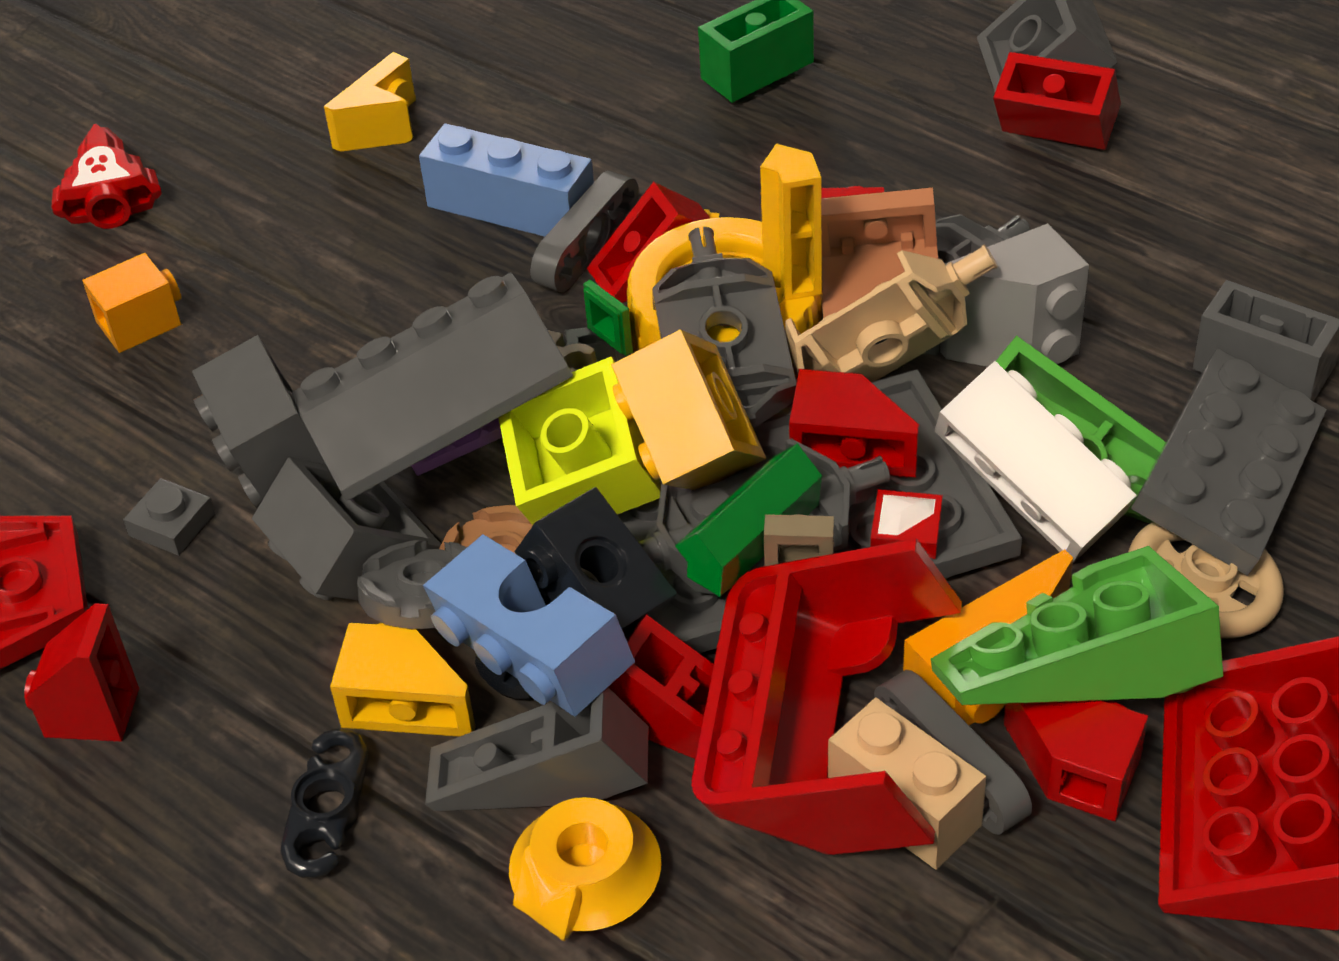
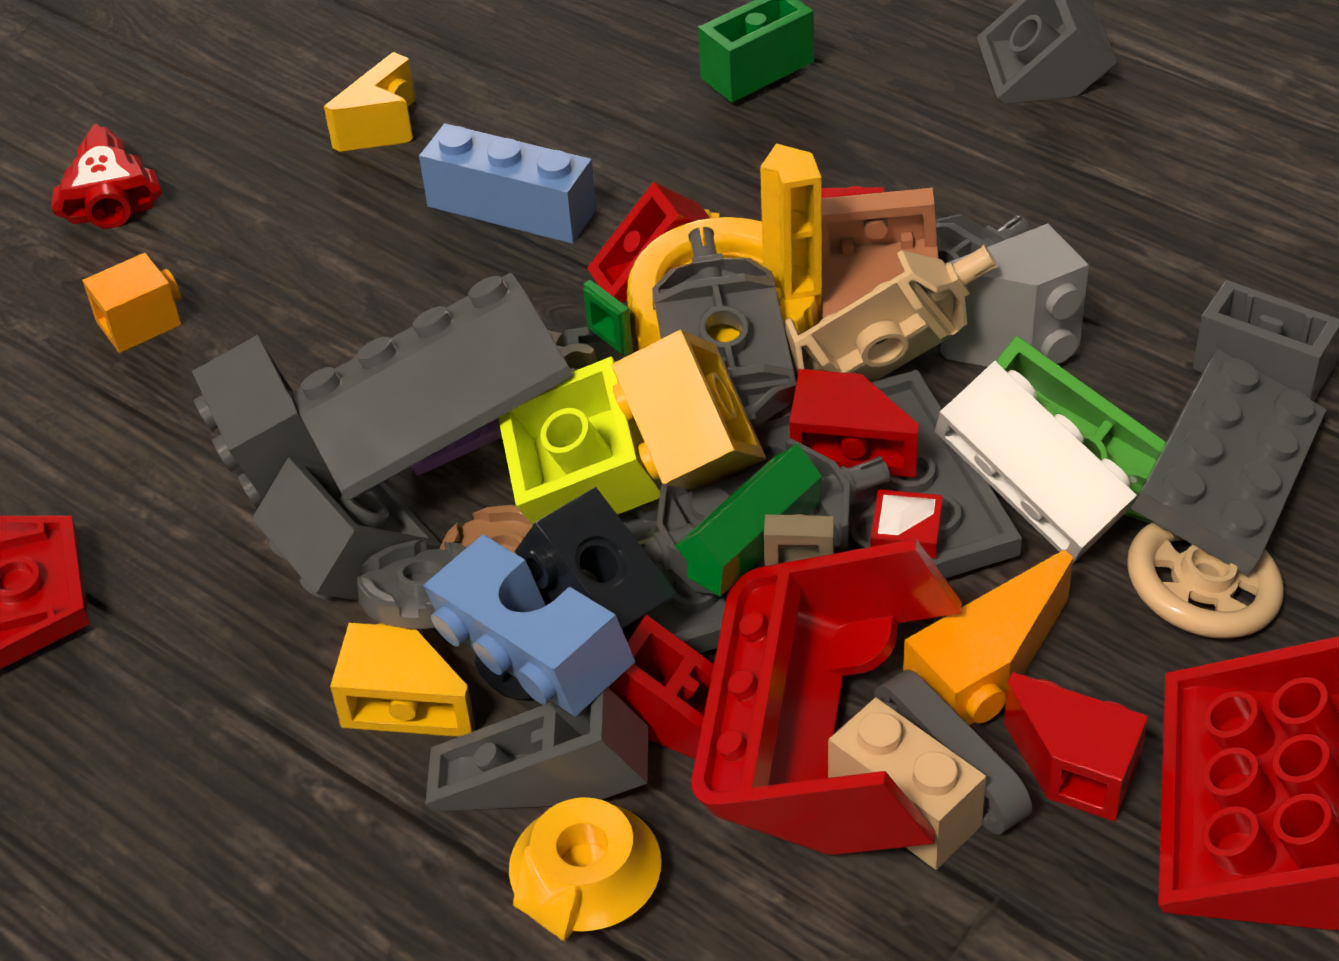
(84, 681): red slope -> none
(169, 516): dark grey plate -> none
(307, 826): black piece -> none
(583, 231): dark grey beam -> none
(1057, 100): red brick -> none
(1117, 634): bright green wedge -> none

